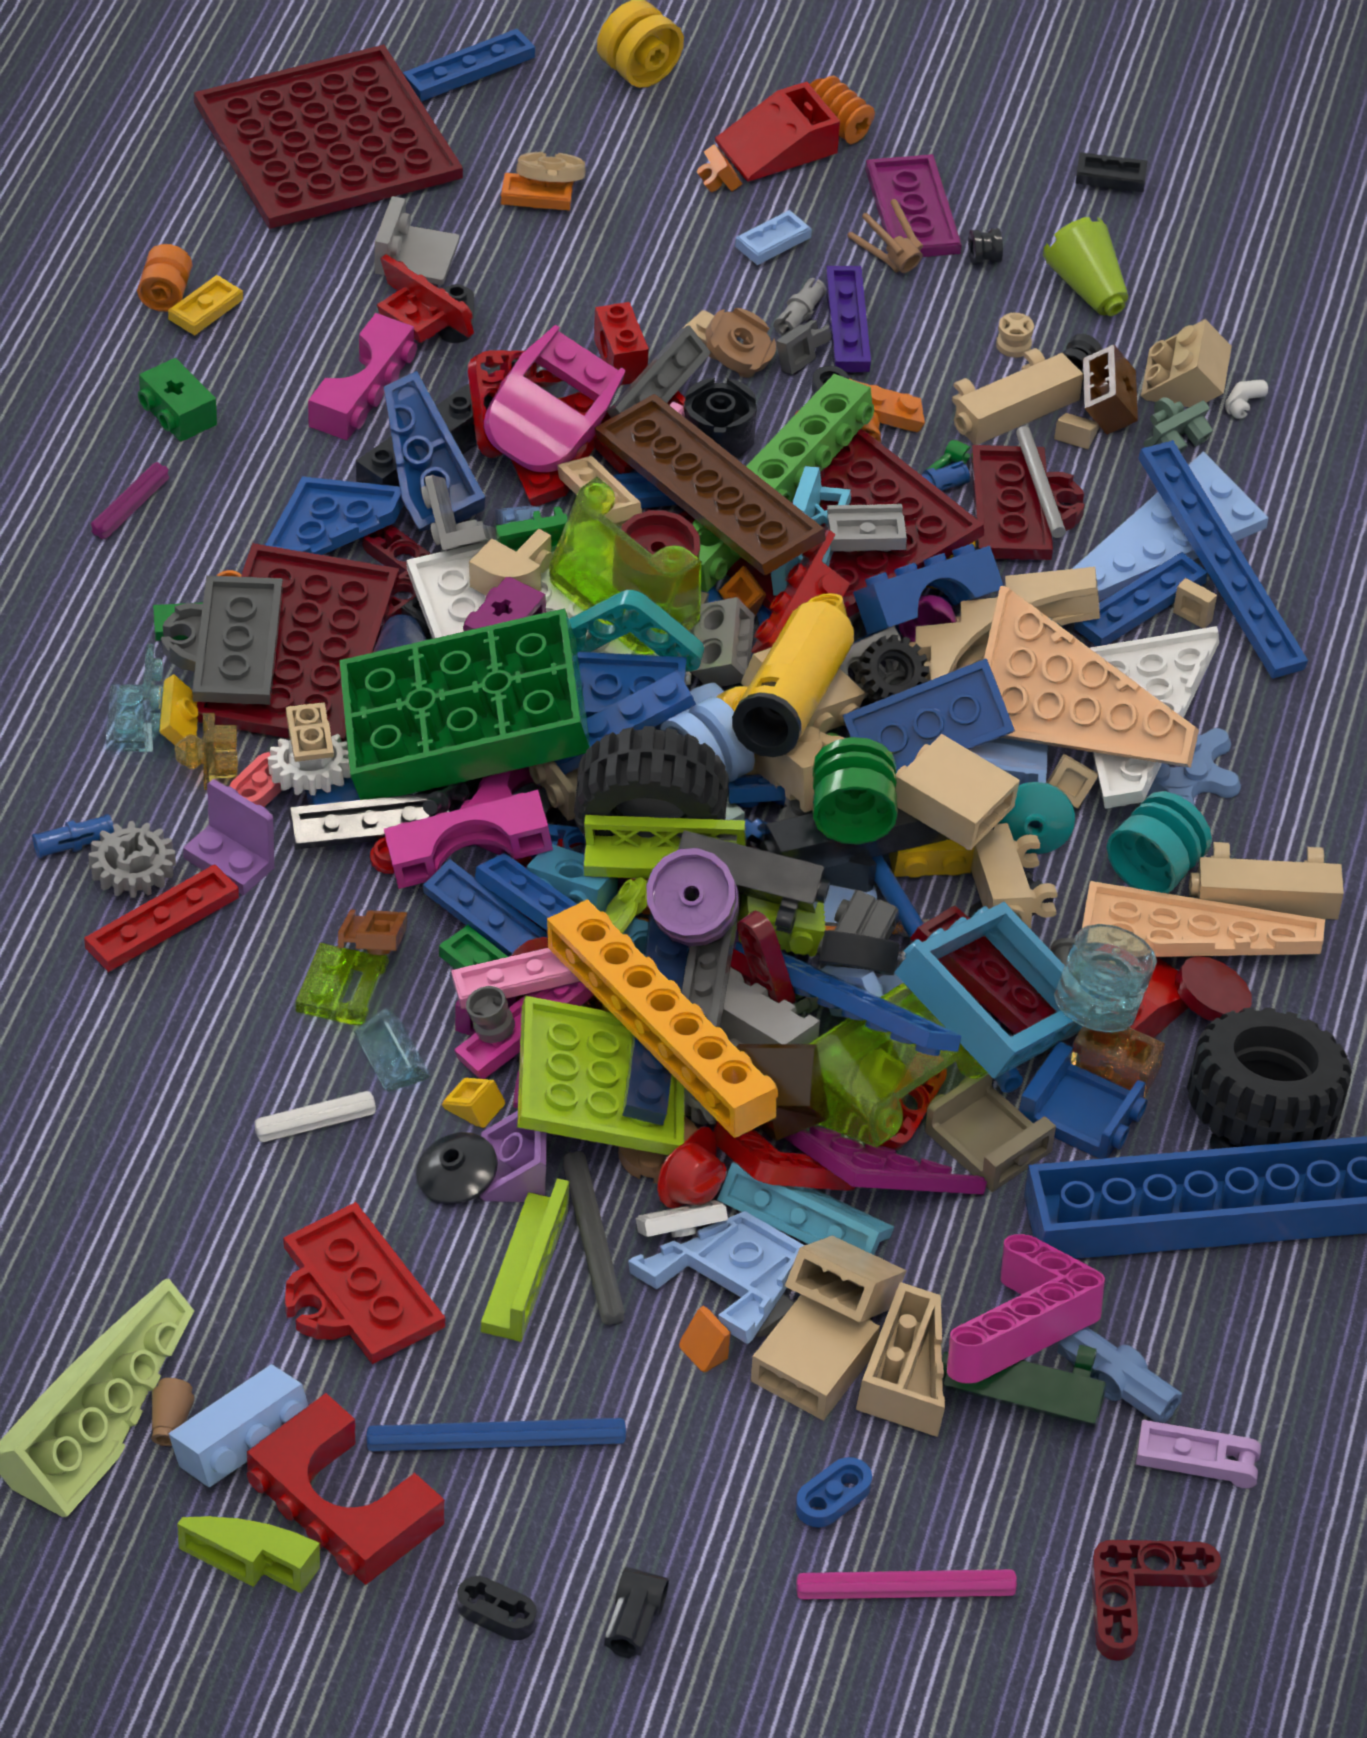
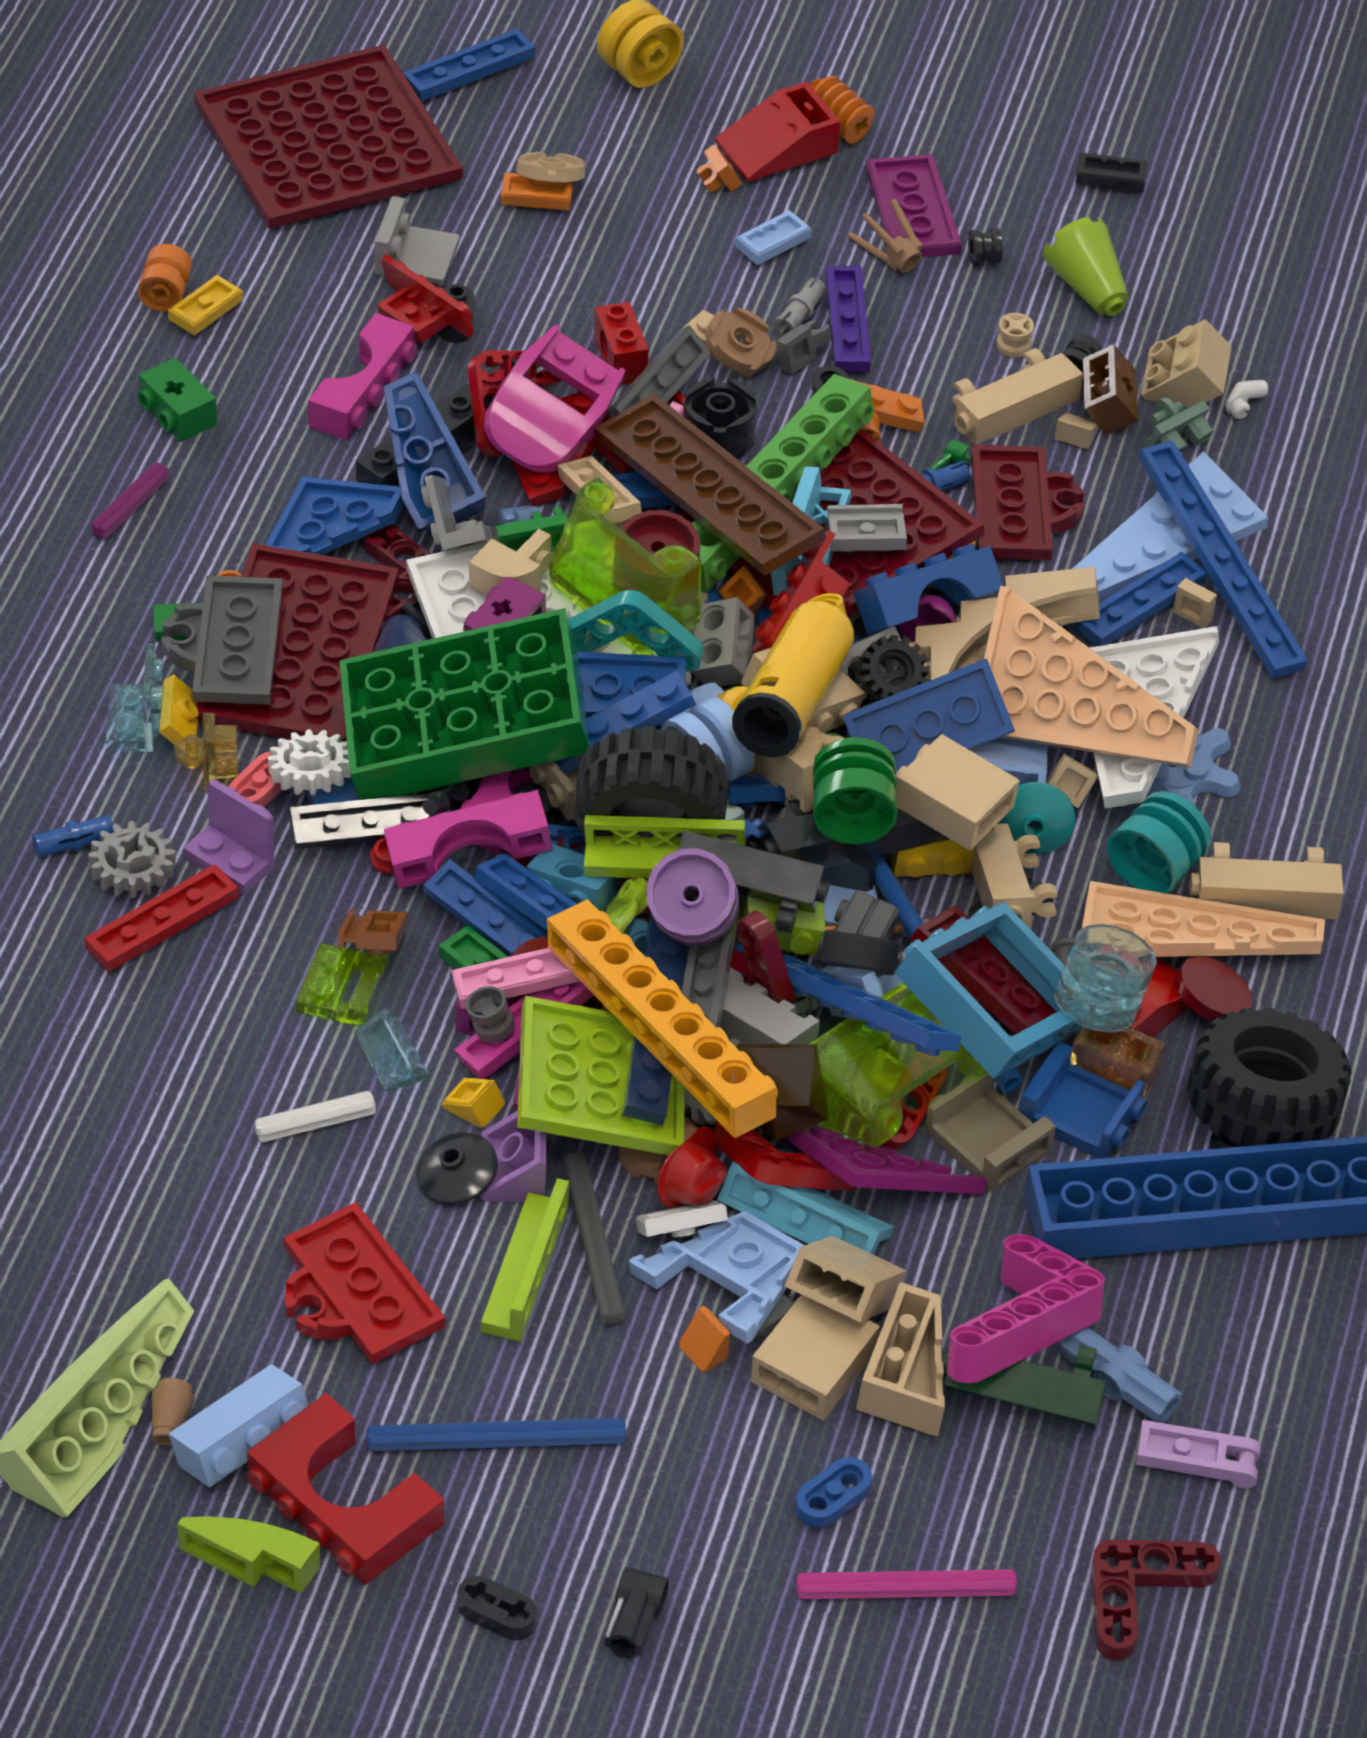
(309, 732): tan slope -> none
(1040, 482): light grey bar -> none

